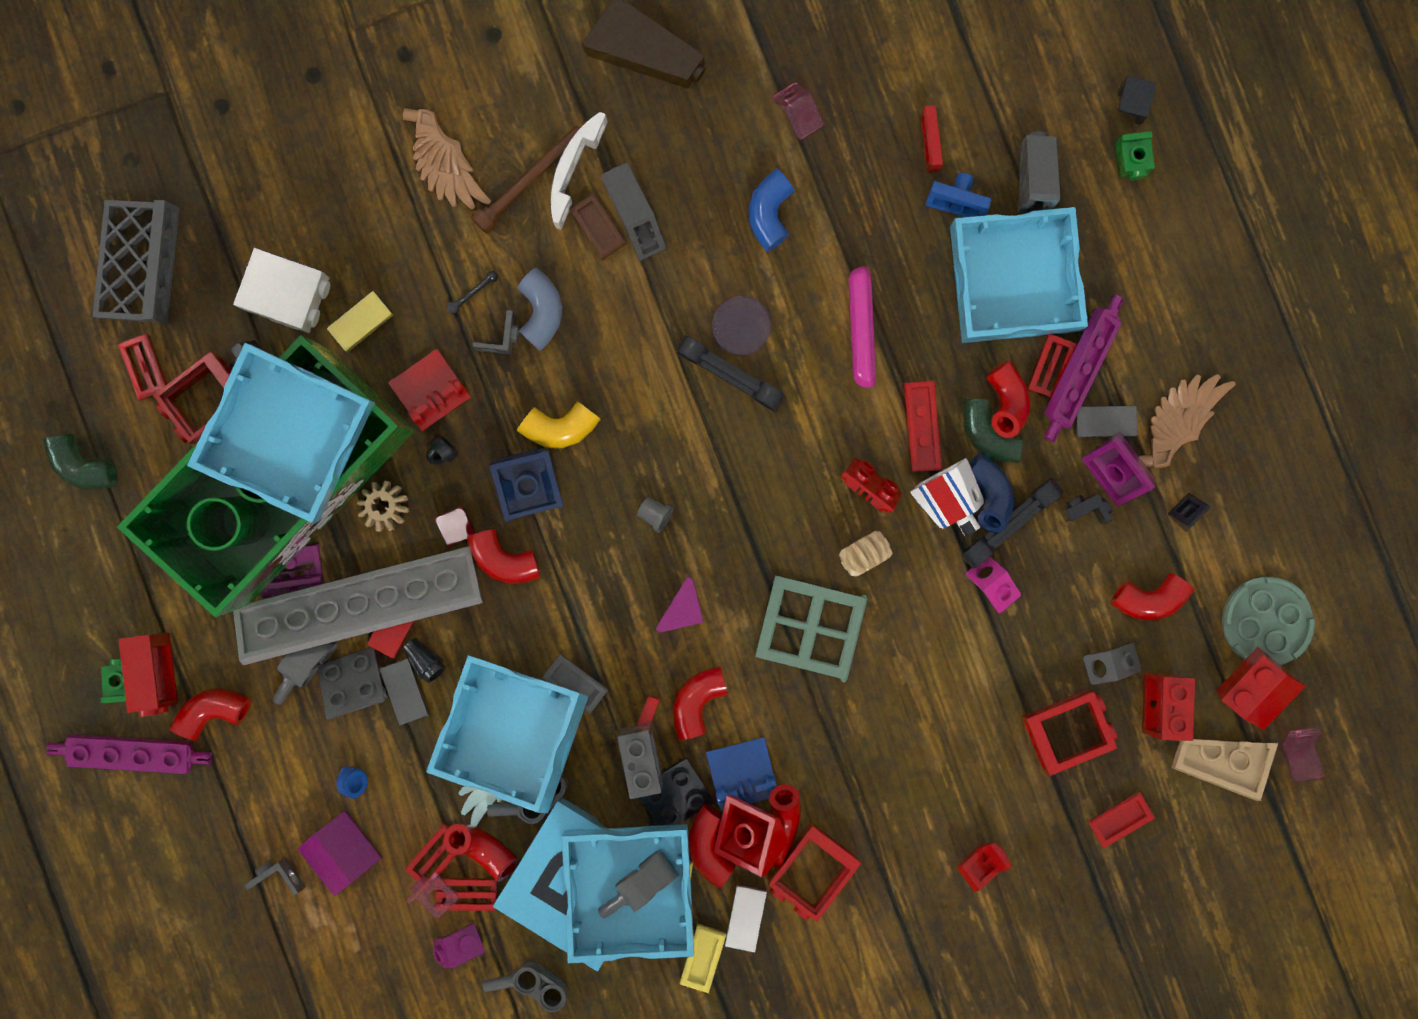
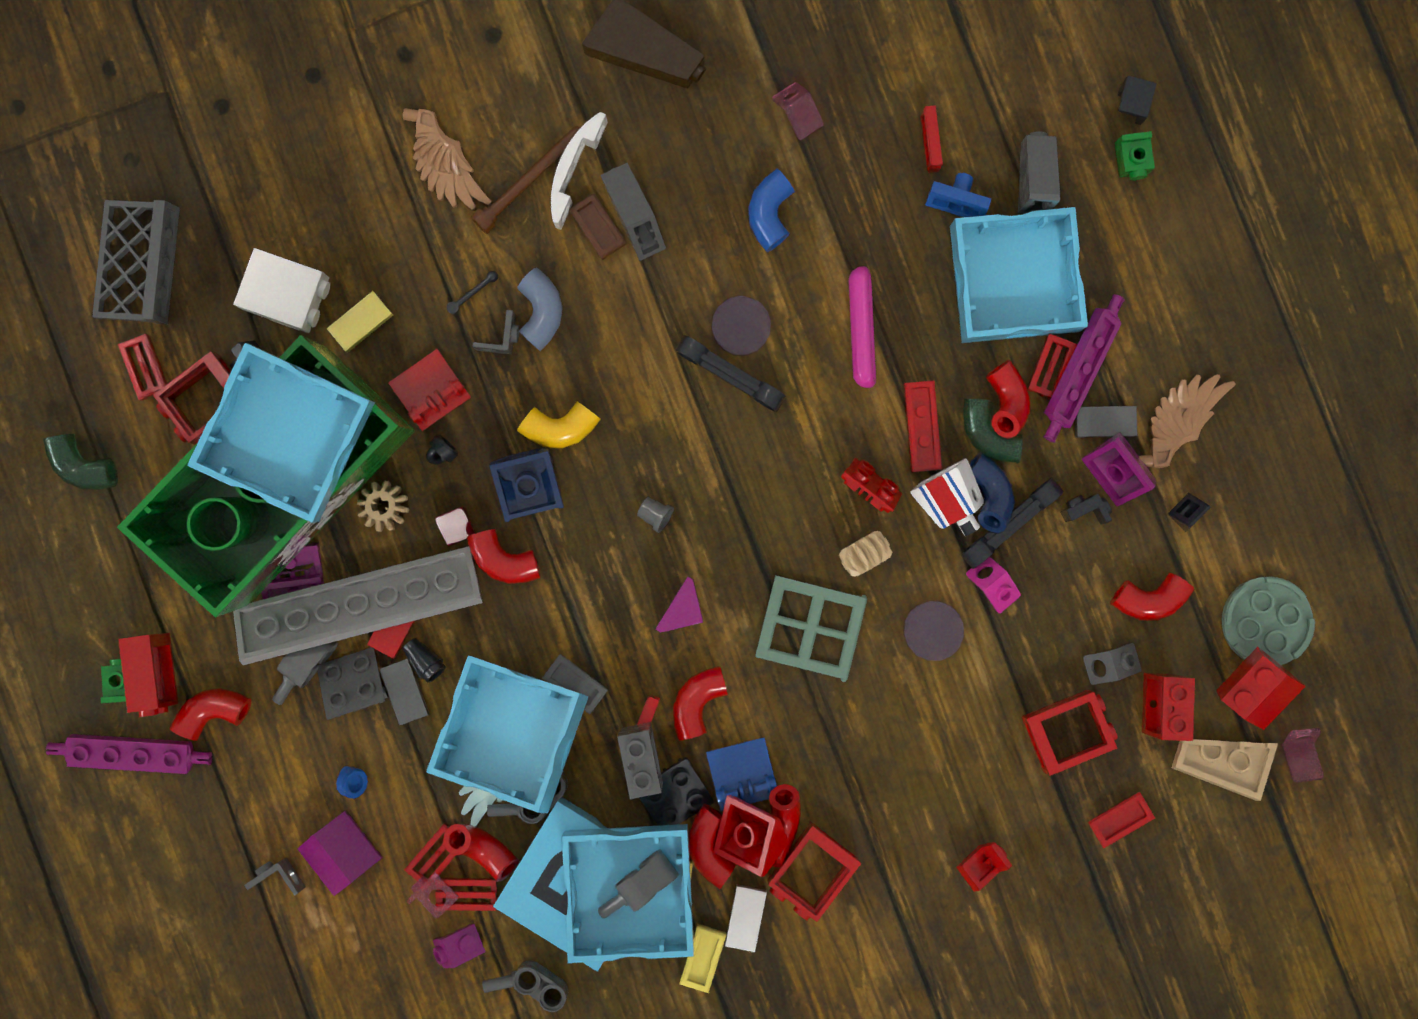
(933, 630): none -> tile

